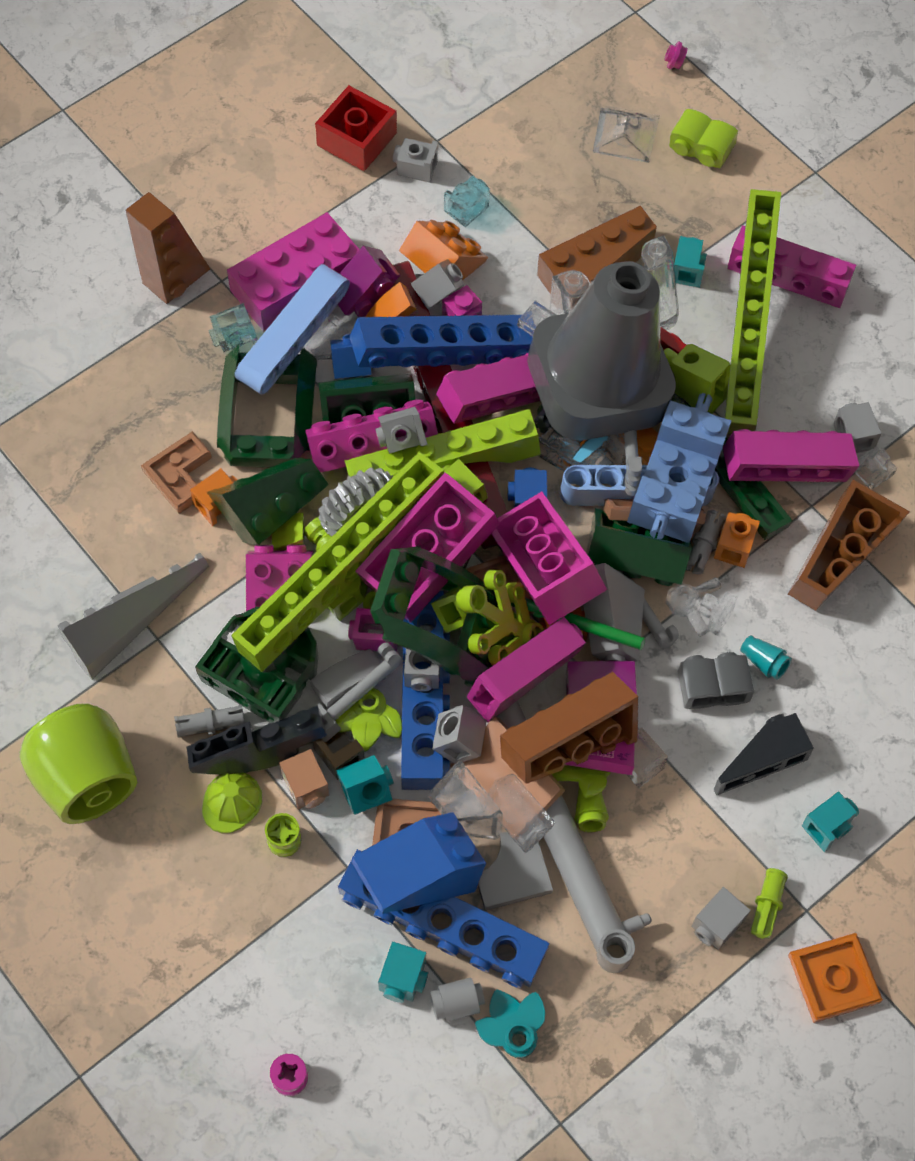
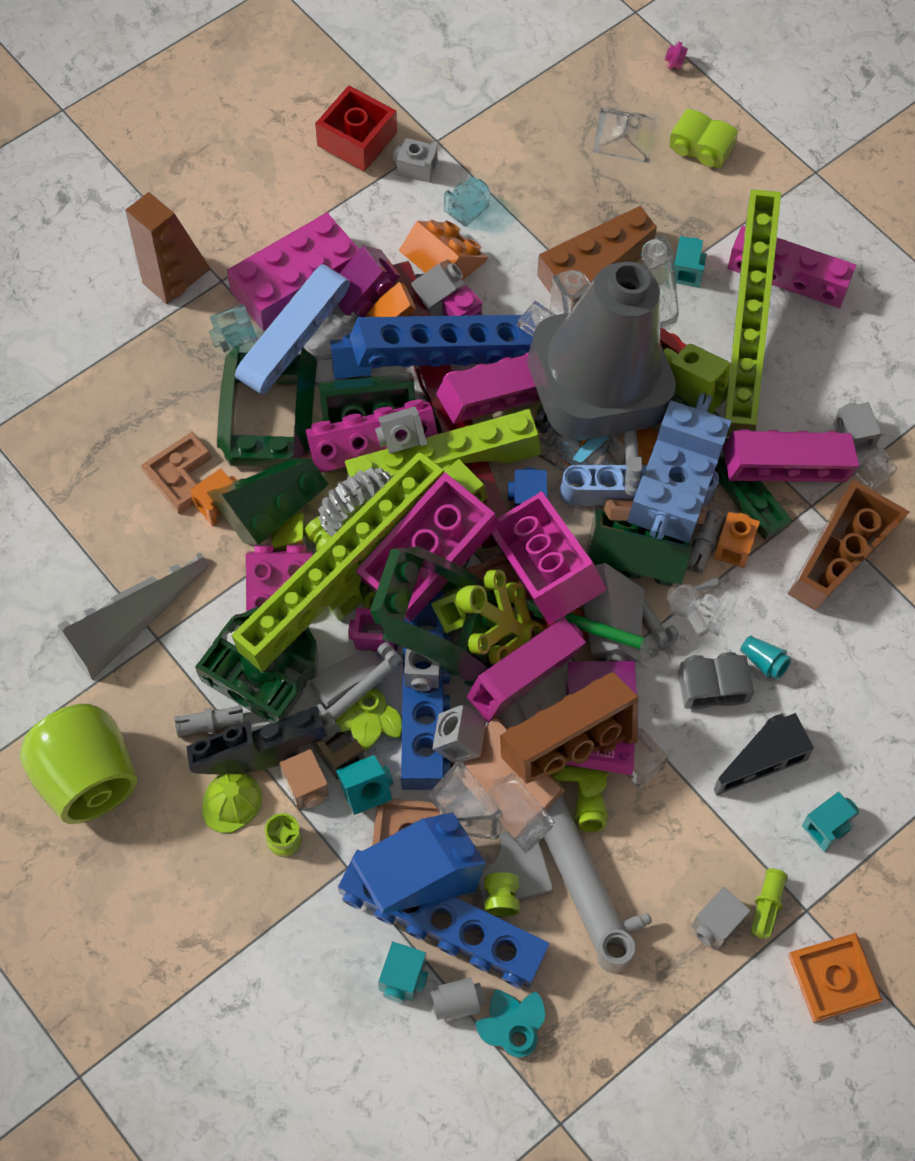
(292, 1081): dark pink wheel -> none
(501, 893): none -> lime wheel

